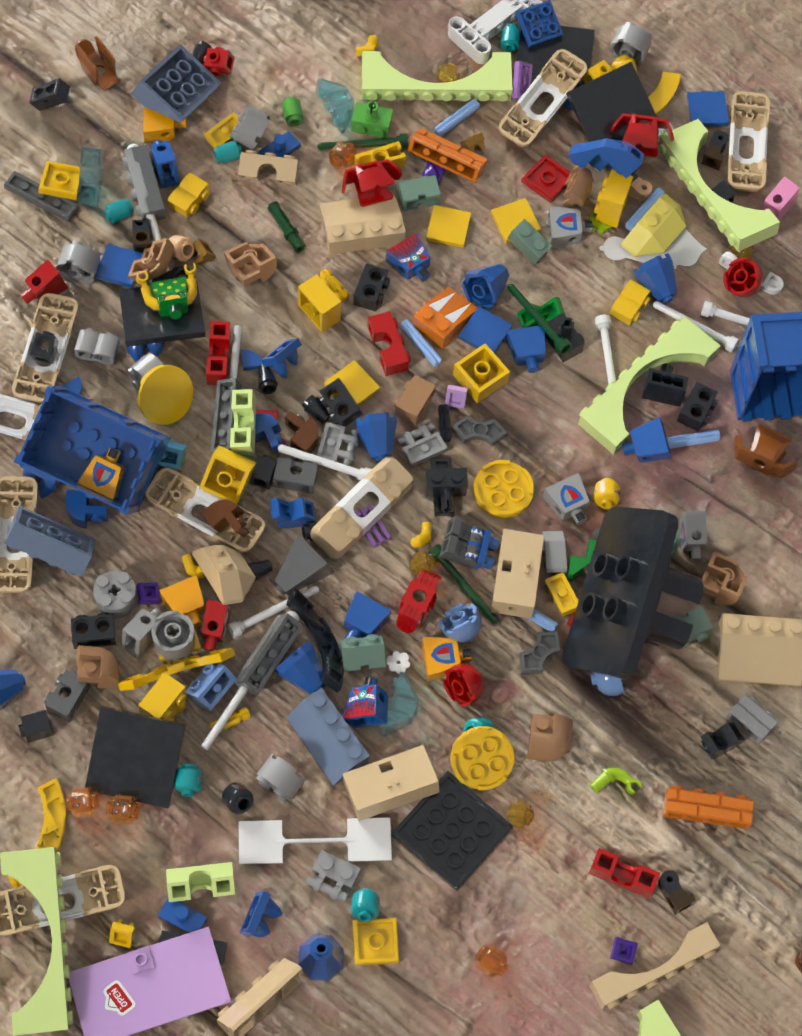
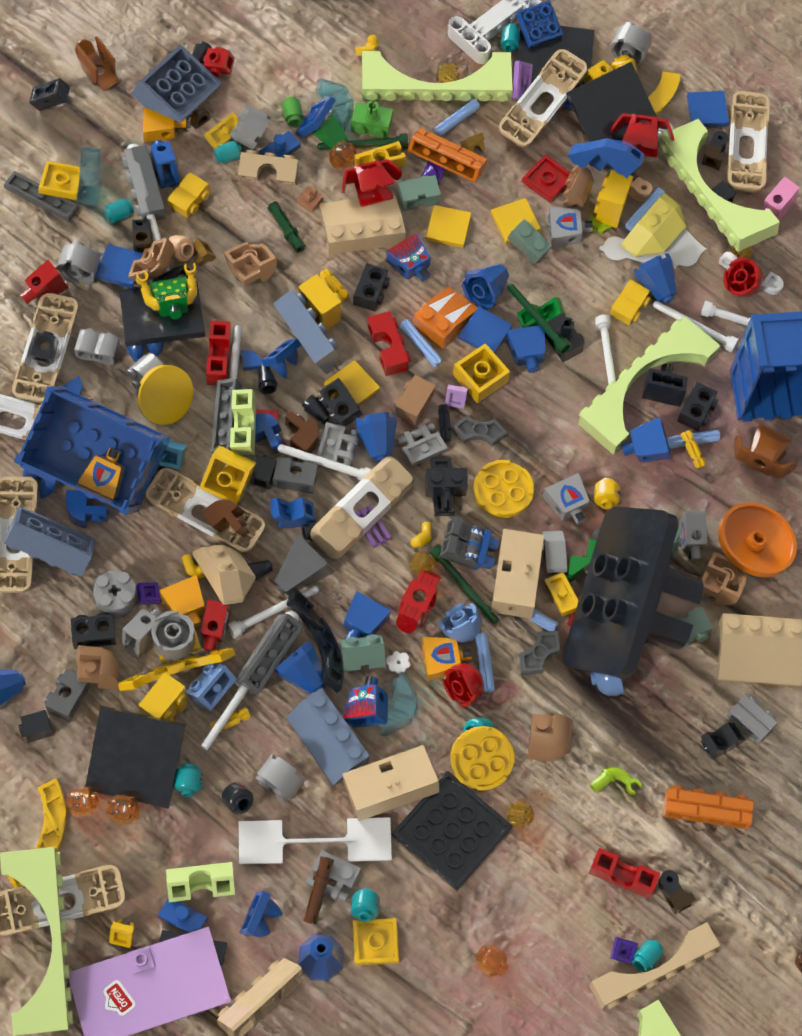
(200, 117): none -> dark brown tile
(307, 330): none -> sand blue slope
(310, 199): none -> nougat tile
(315, 116): none -> blue tile
(321, 880): none -> reddish brown pin
(330, 132): none -> green slope
(485, 661): none -> light blue axle
(647, 955): none -> teal brick
(693, 449): none -> yellow axle
(757, 539): none -> orange dish

